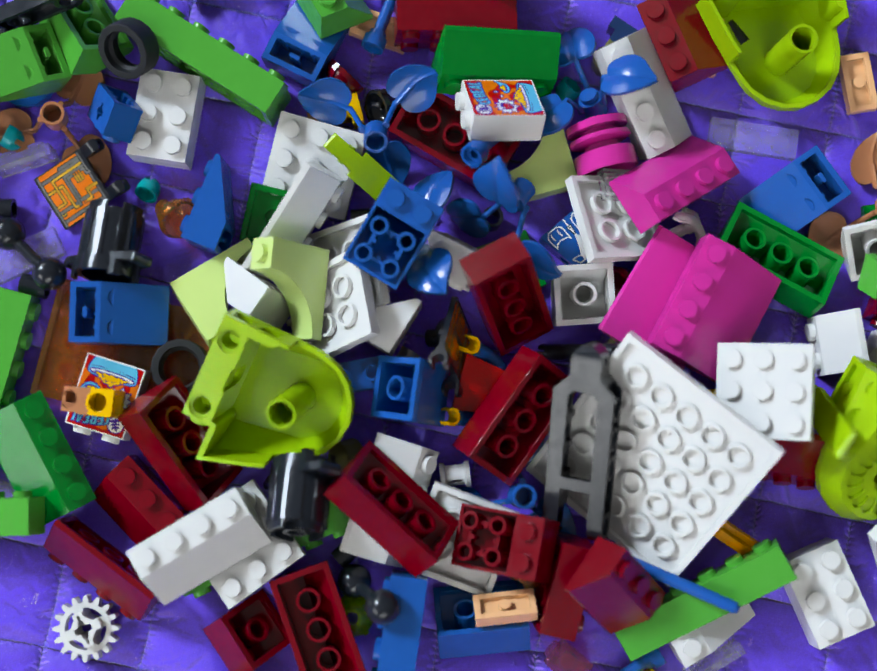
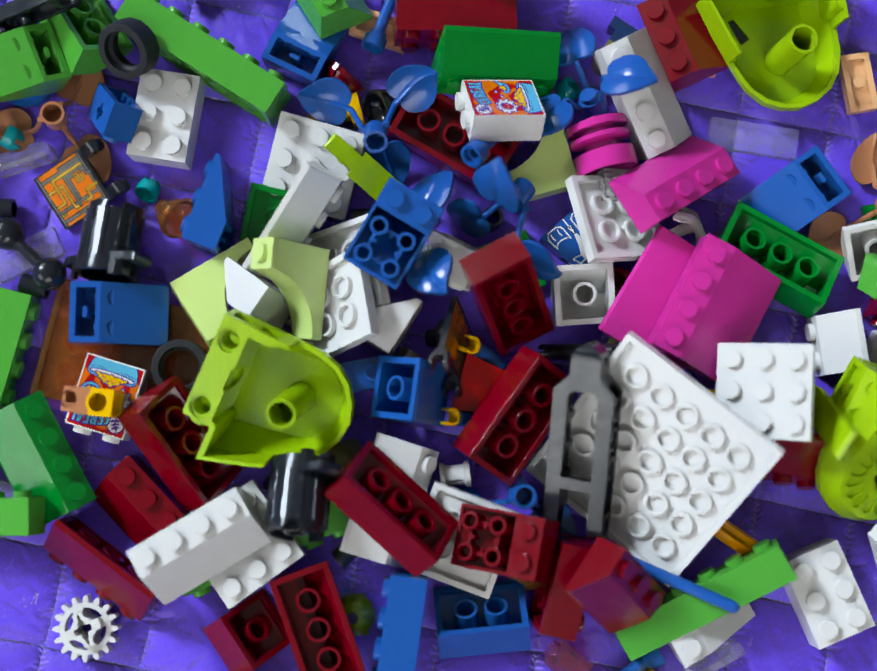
(381, 605): black piece -> none
(505, 607): light nougat plate -> none

